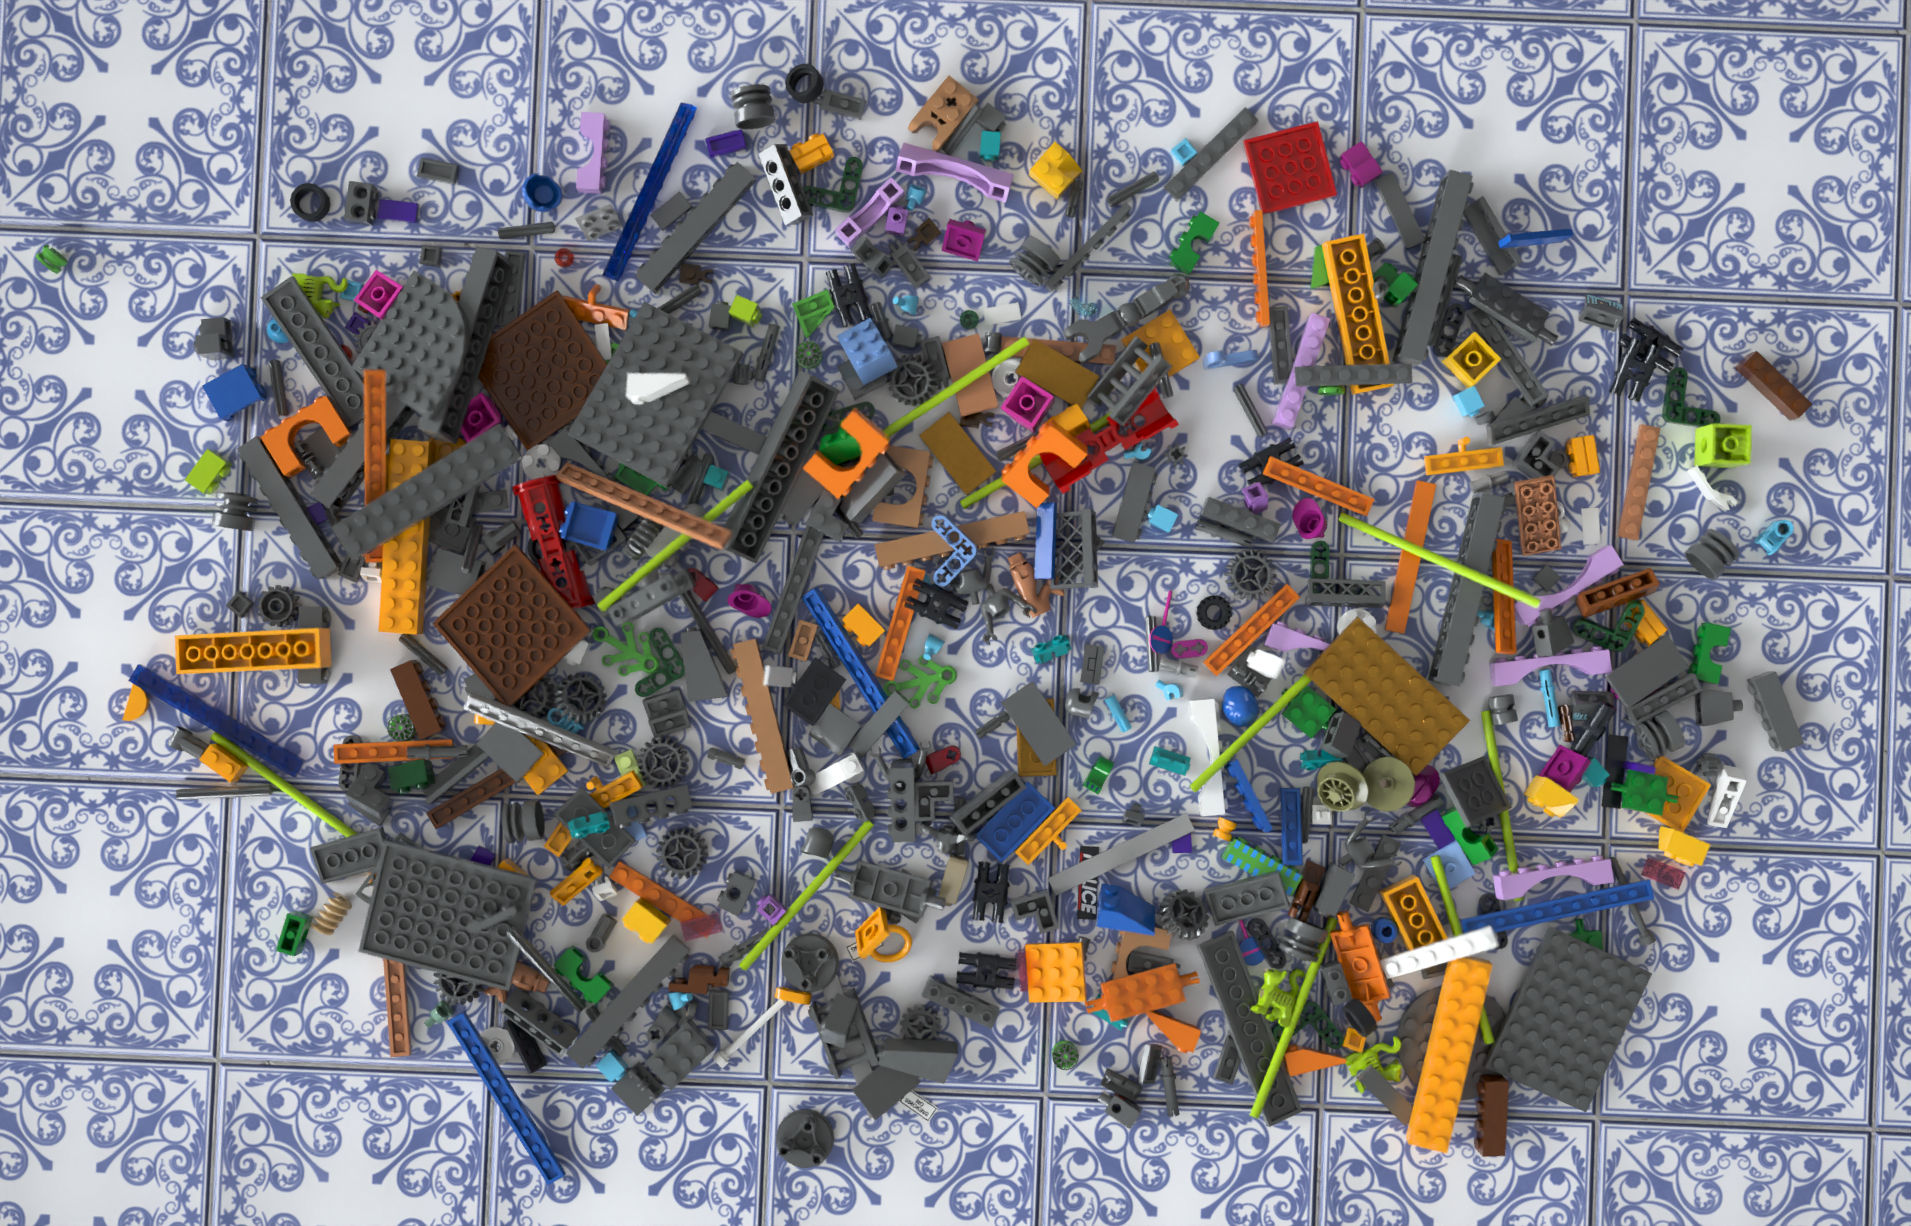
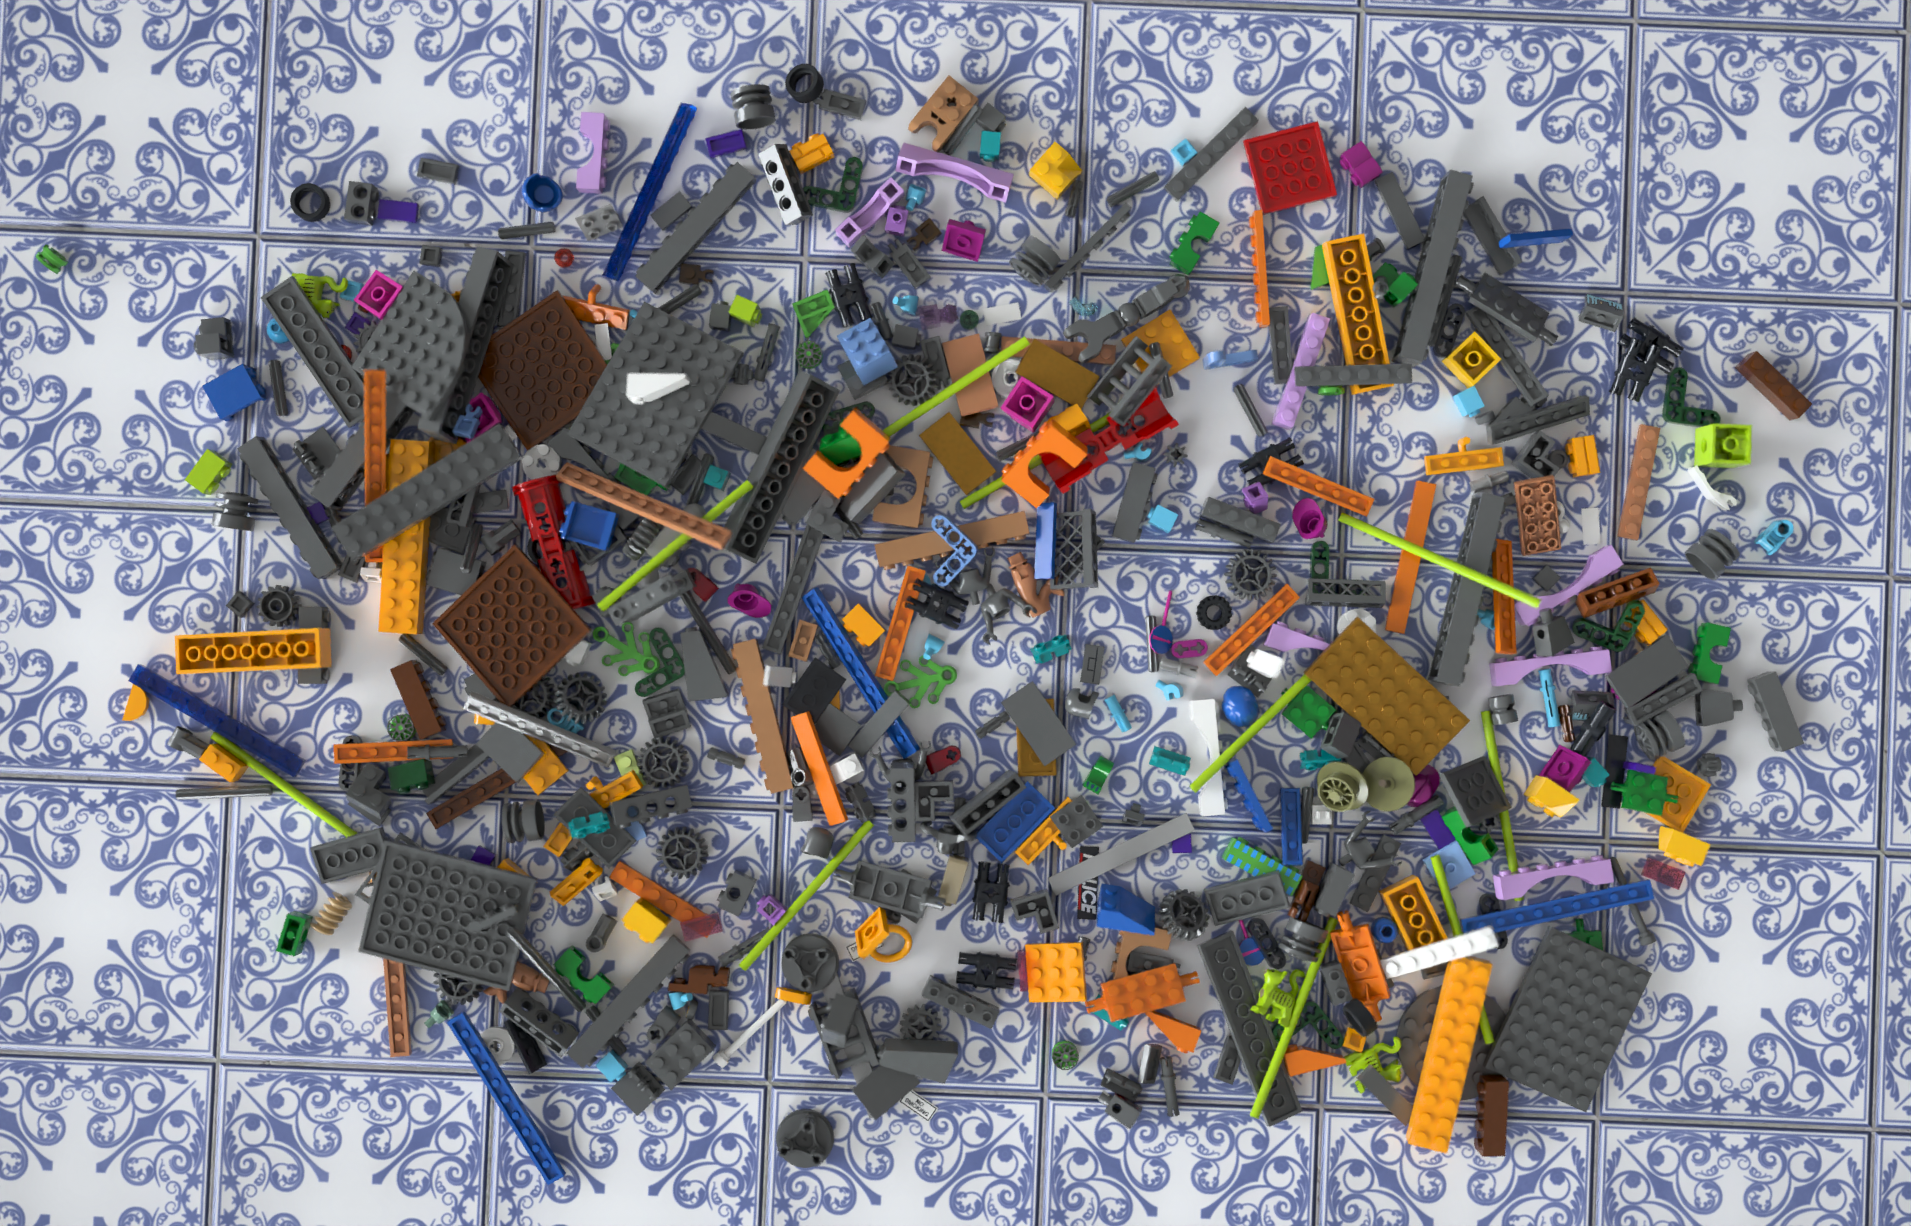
(281, 439): orange arch -> none
(468, 425): none -> medium blue plate
(819, 768): none -> orange tile
(931, 316): none -> clear purple brick
(1076, 821): none -> dark grey hinge
(1225, 827): light orange wheel -> none
(1725, 795): white slope -> none

